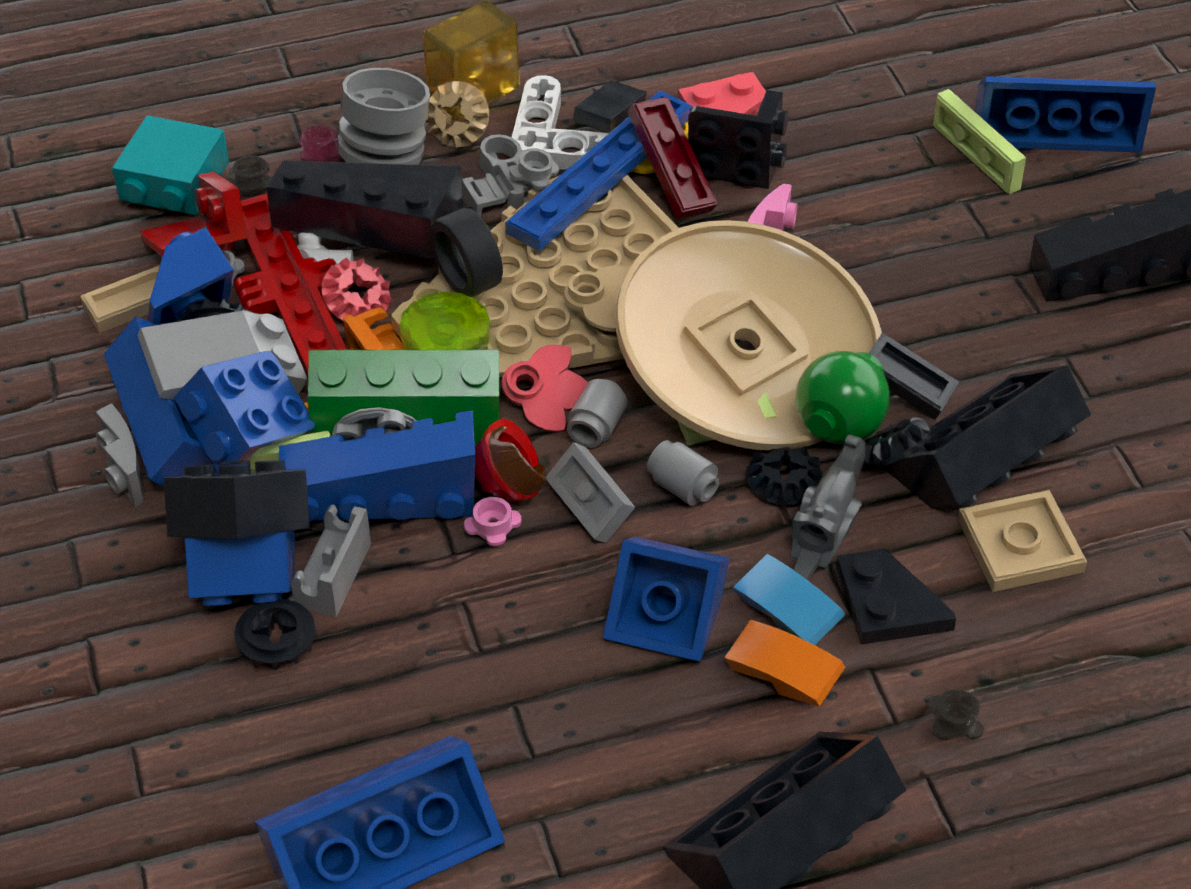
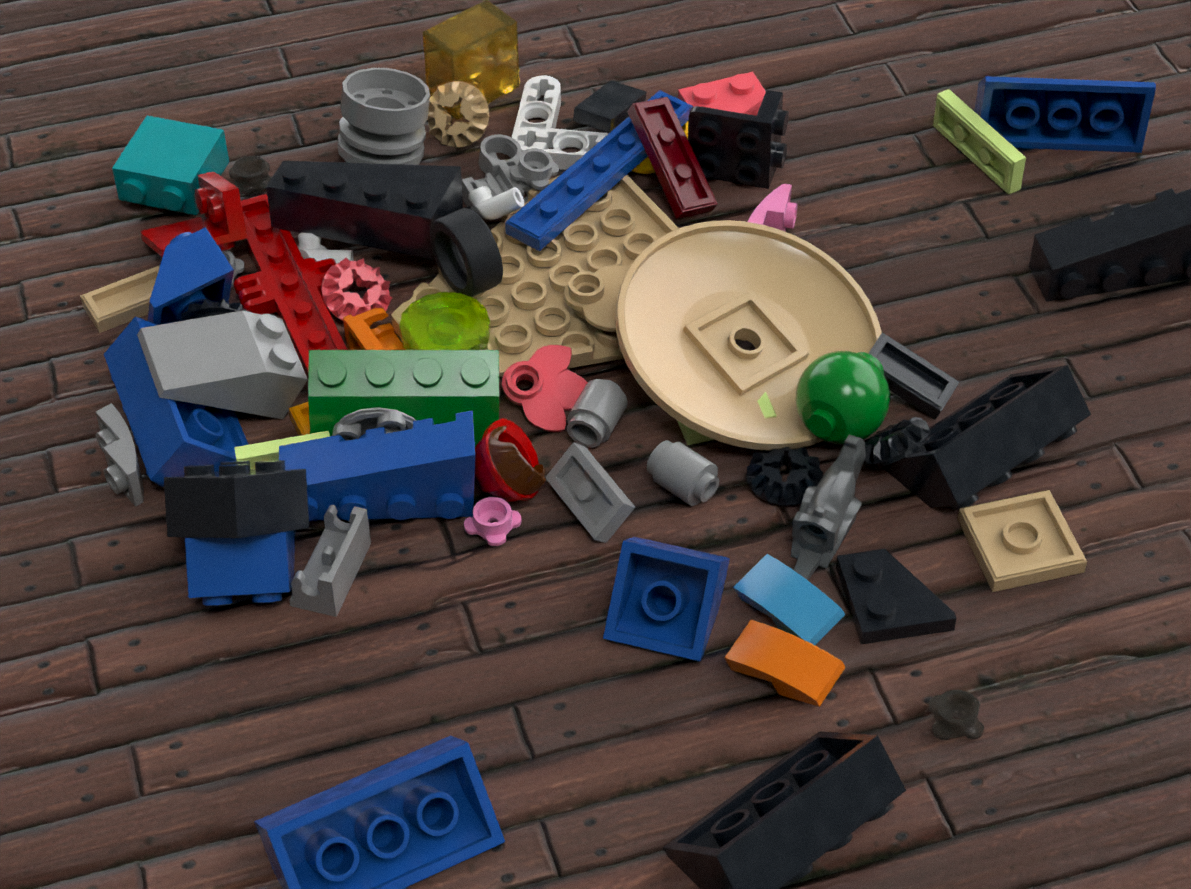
(242, 407): blue bracket -> none
(256, 627): black gear -> none
(319, 144): clear pink plate -> none
(497, 206): none -> white arm

